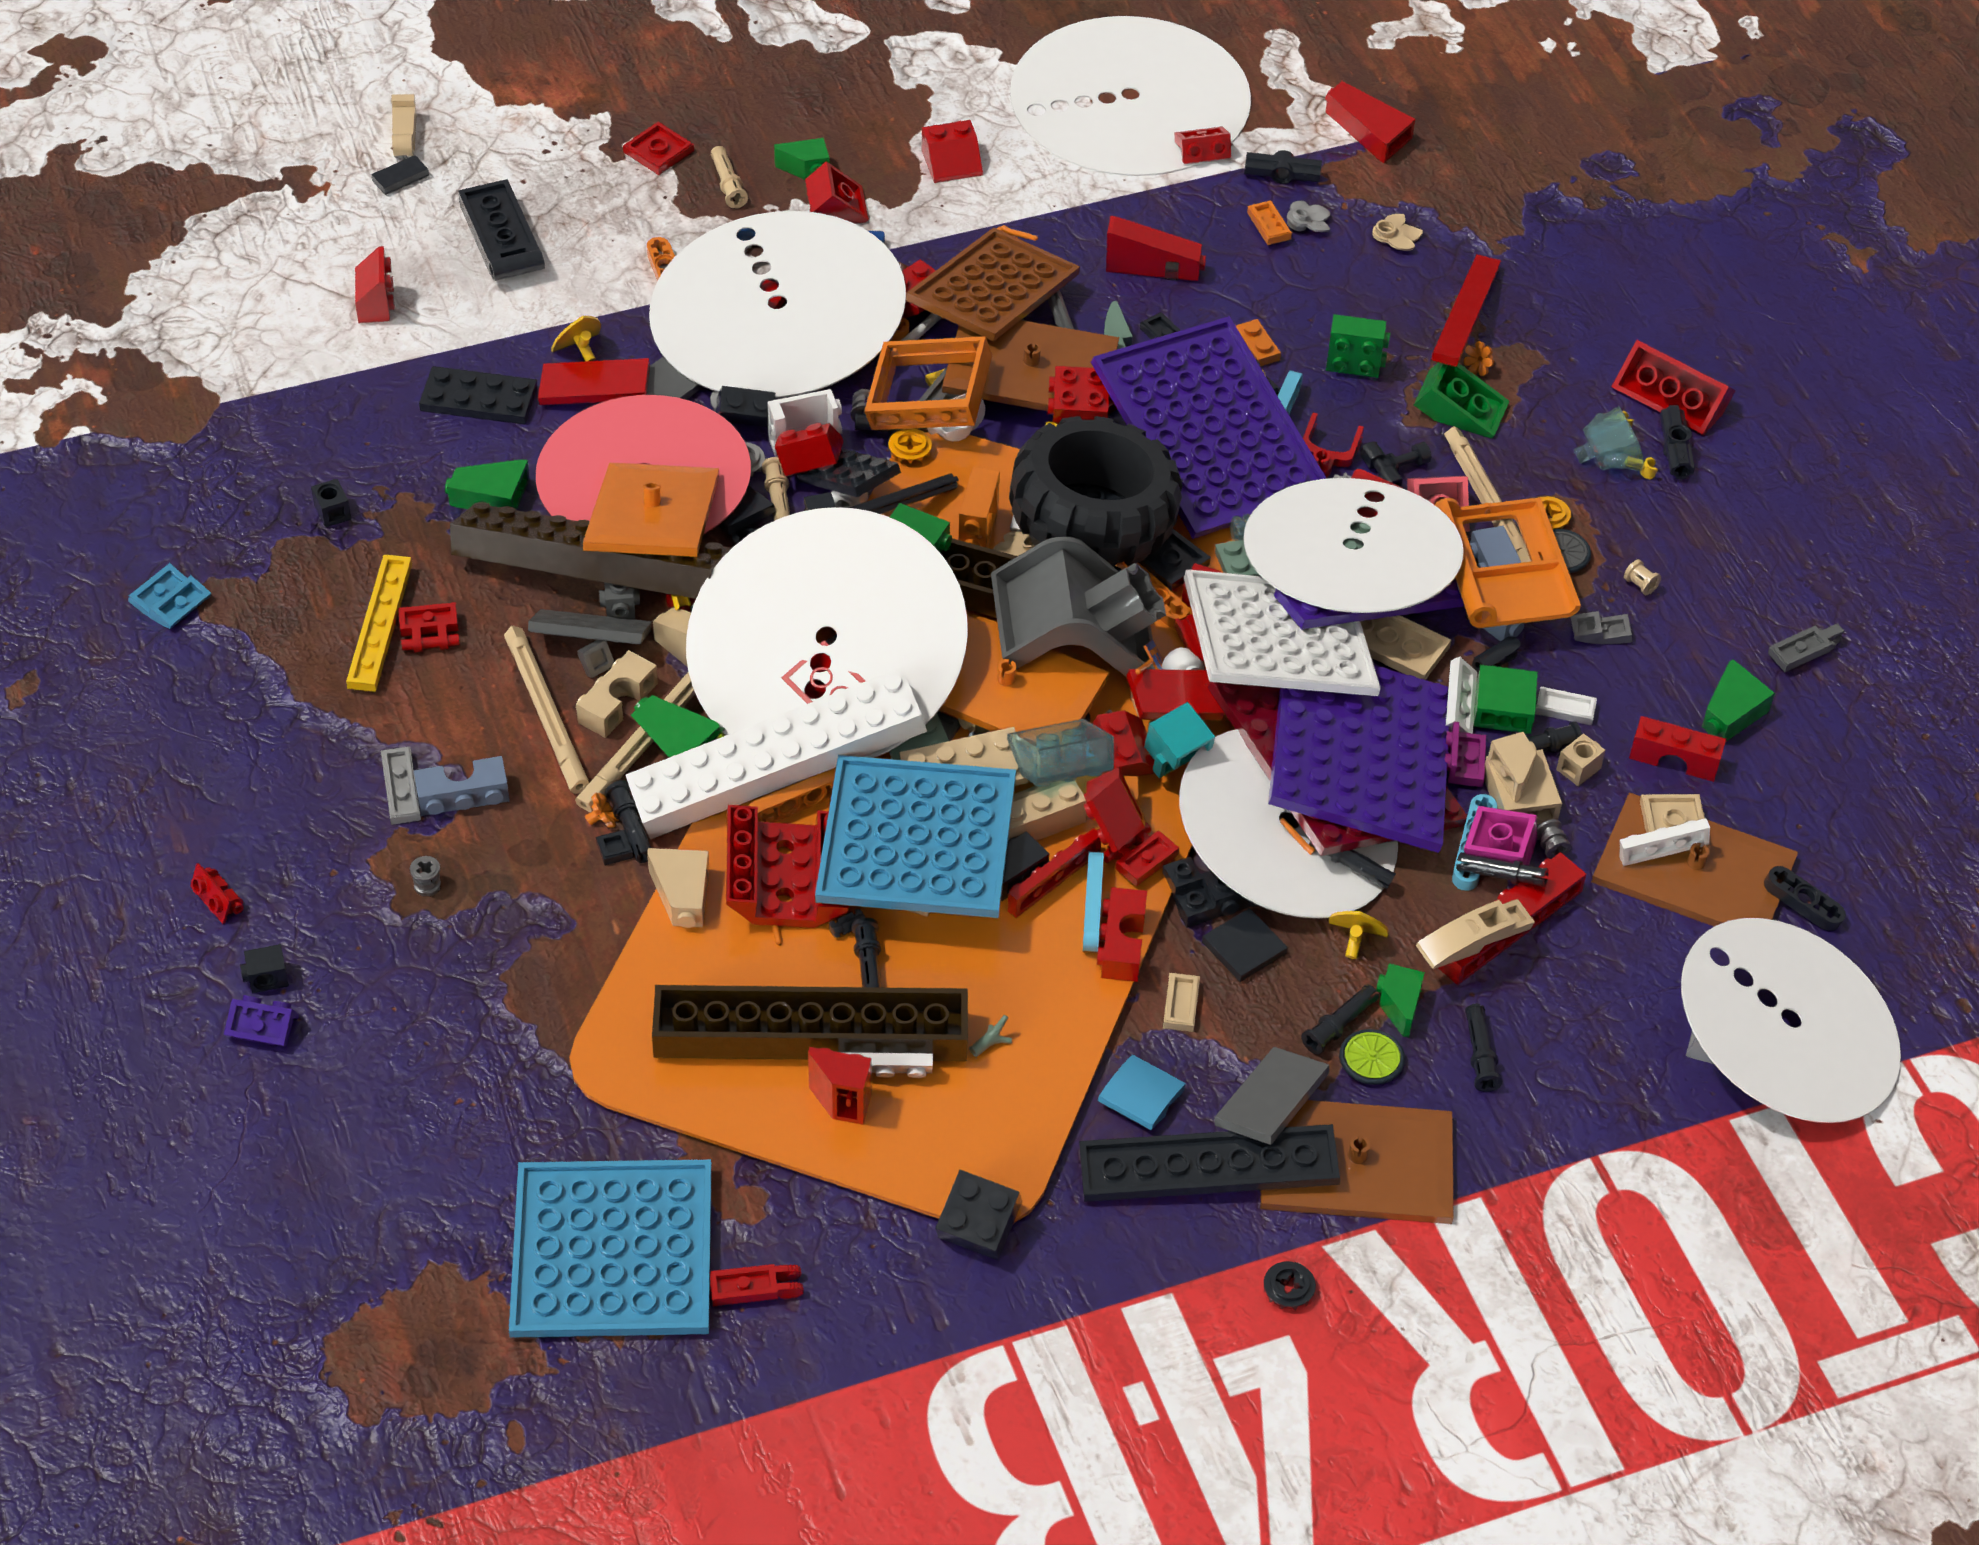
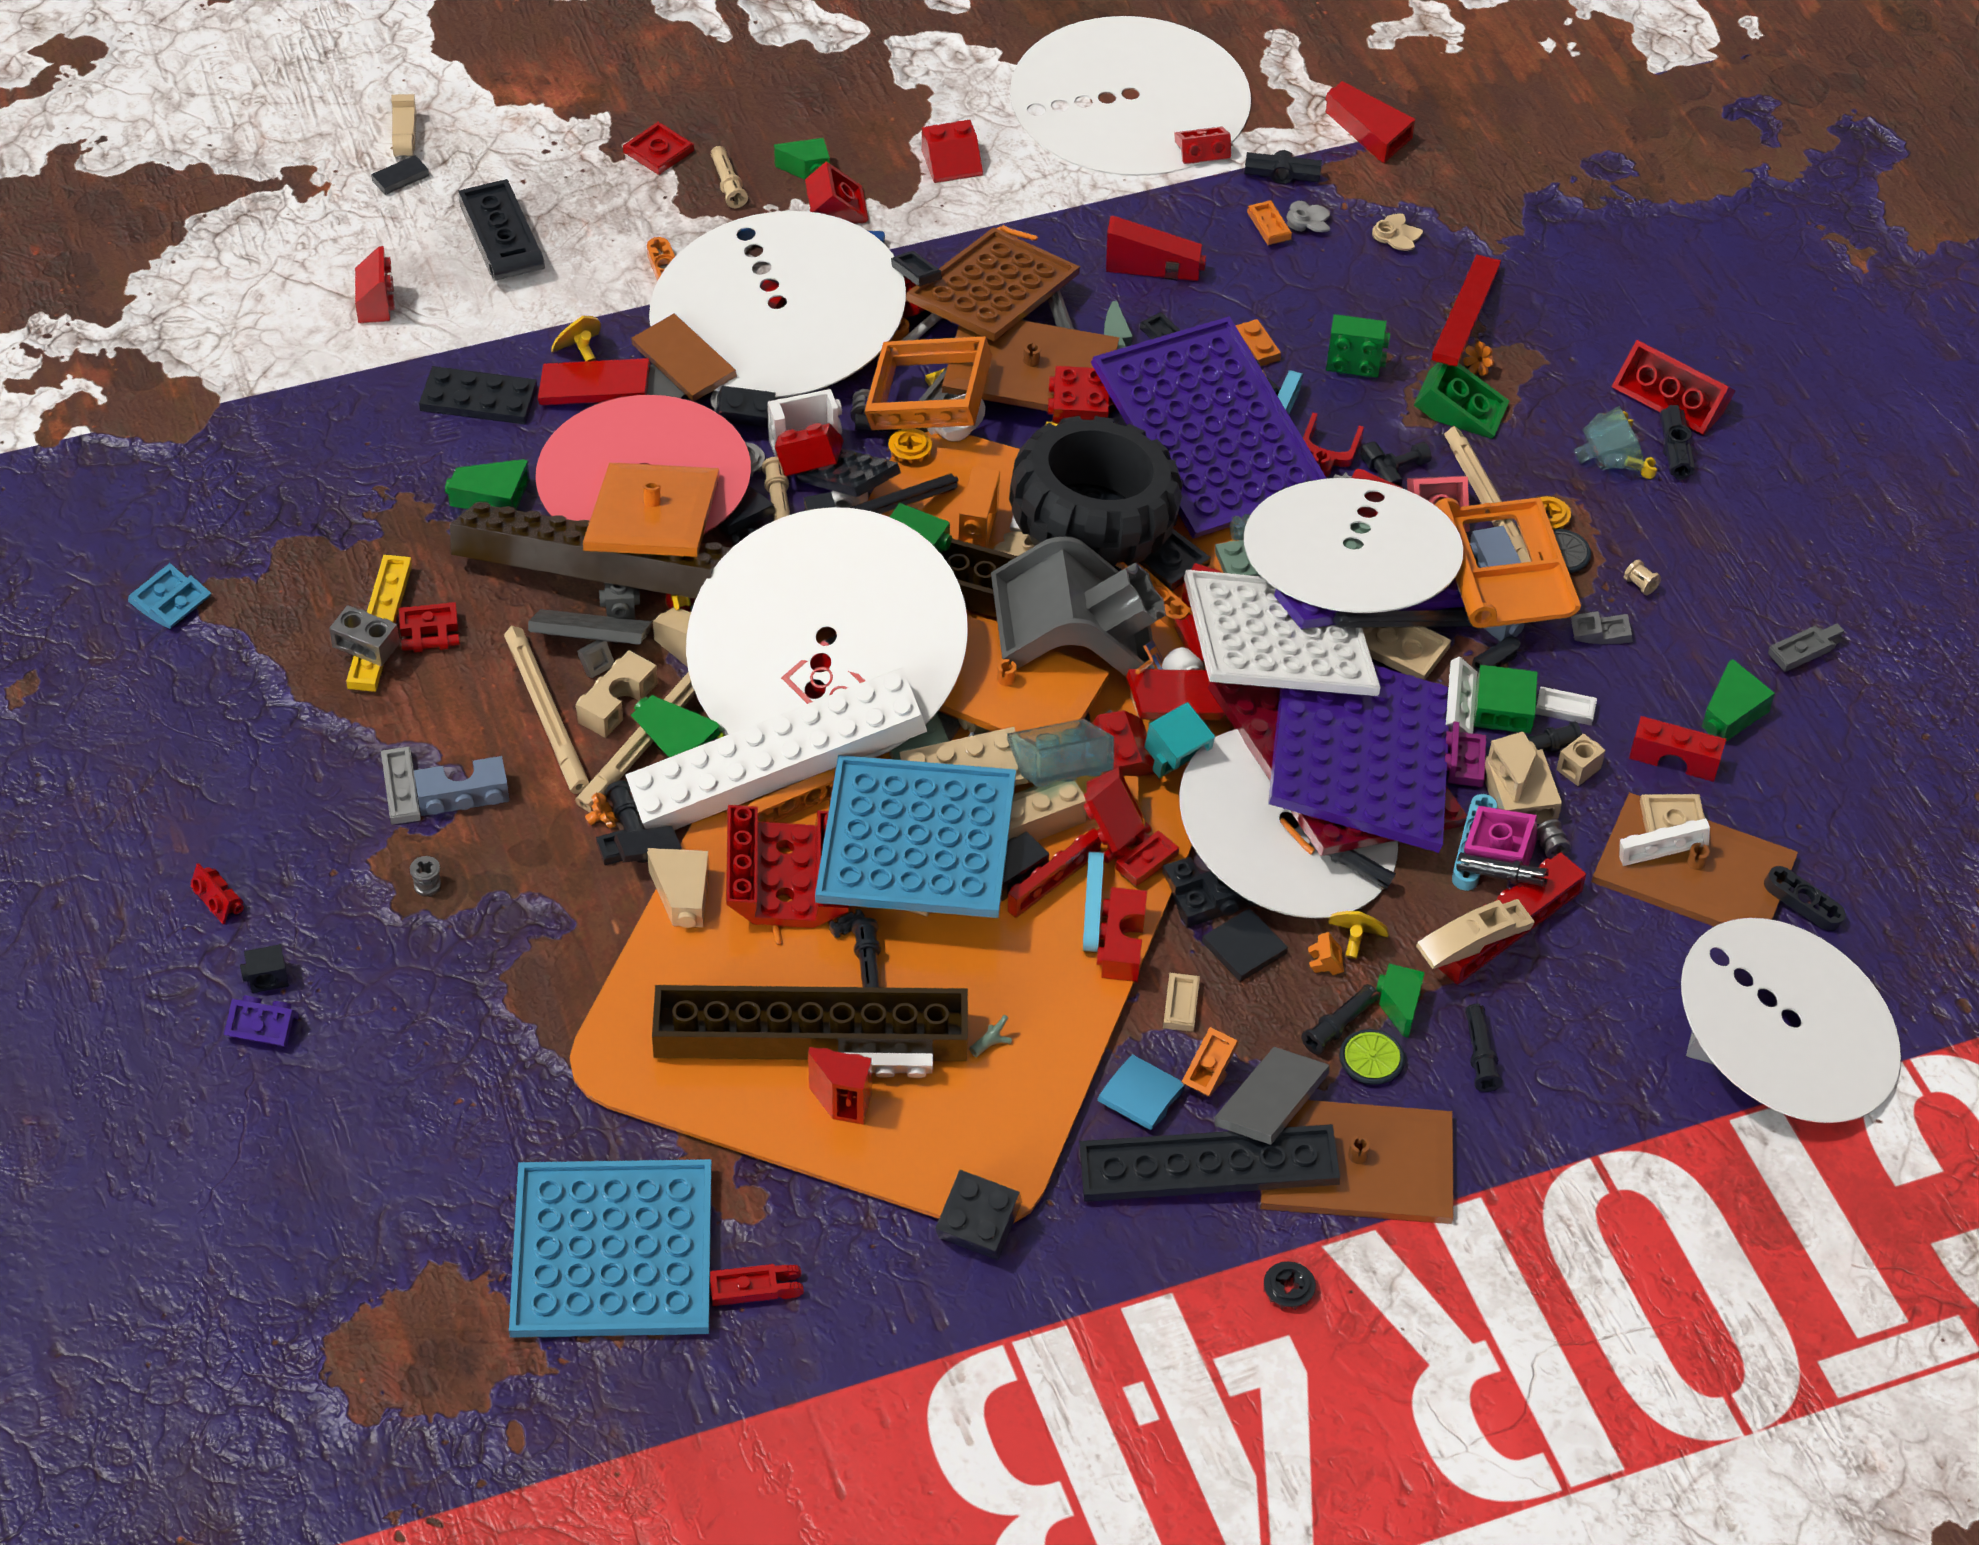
(331, 502): black brick -> none
(364, 635): none -> flat silver brick
(635, 844): none -> black tile
(684, 357): none -> dark orange tile
(916, 268): none -> black tile
(1210, 1062): none -> orange slope
(1328, 954): none -> orange tile
(1403, 618): none -> black axle

